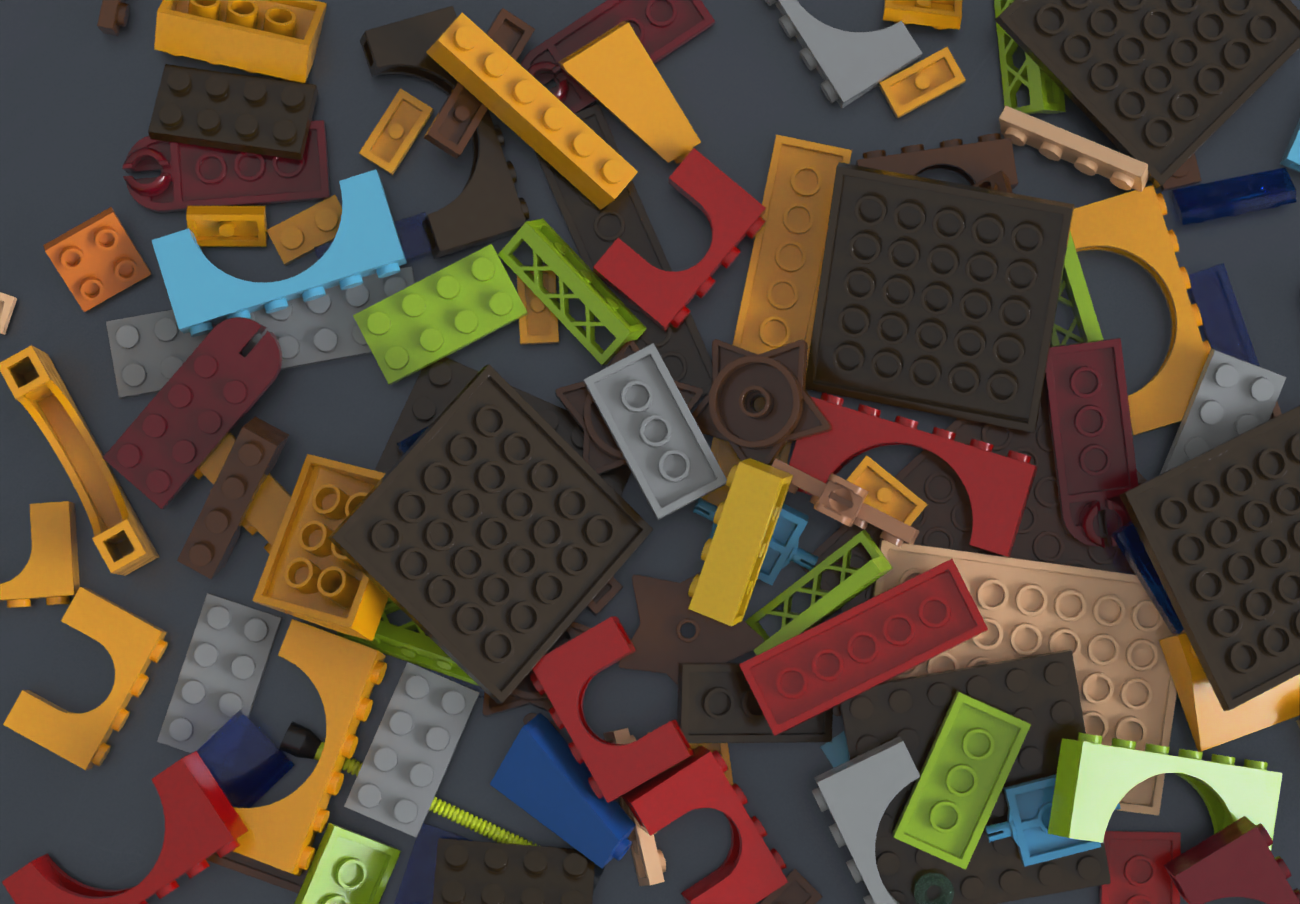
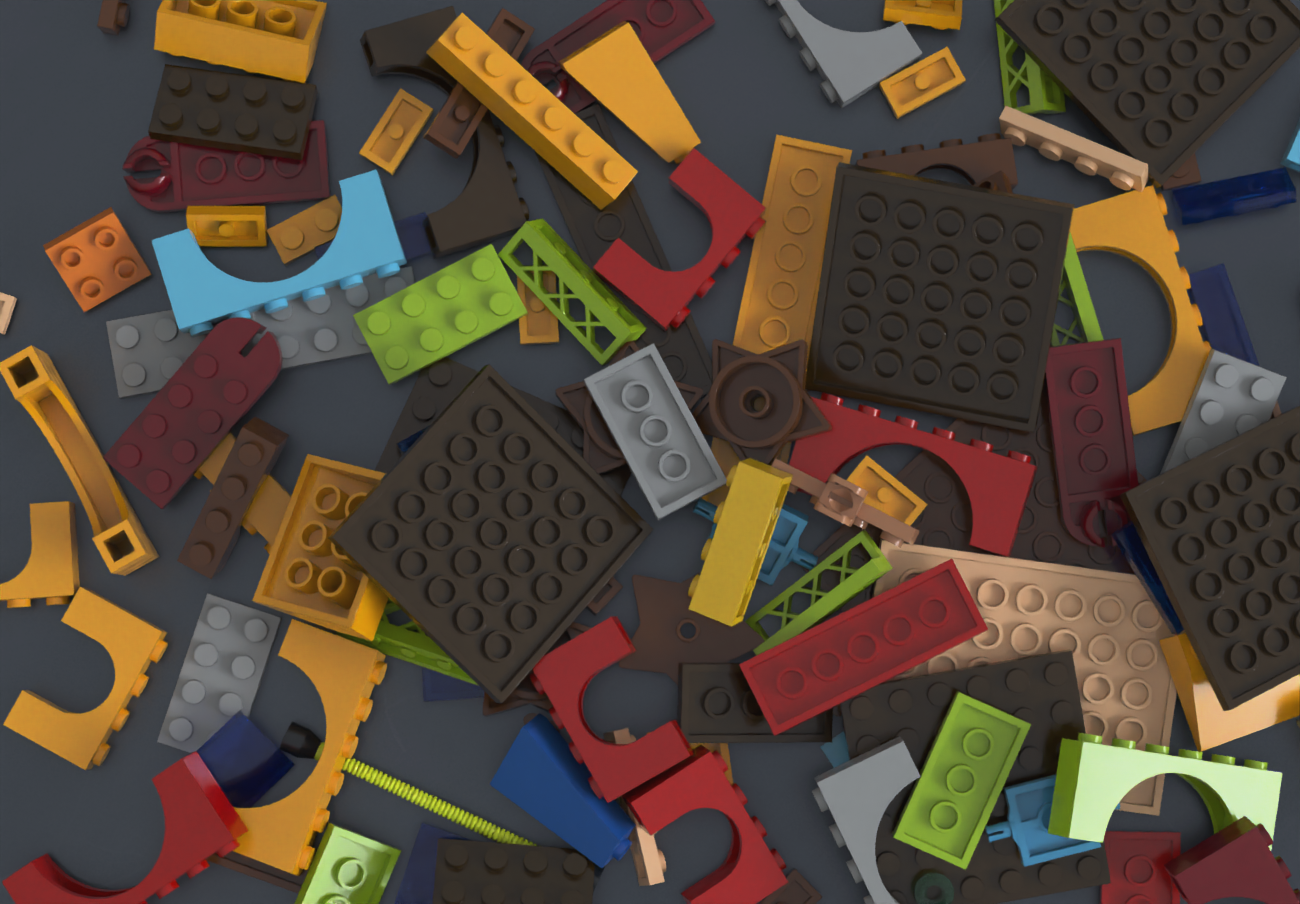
(411, 749): light grey plate -> none

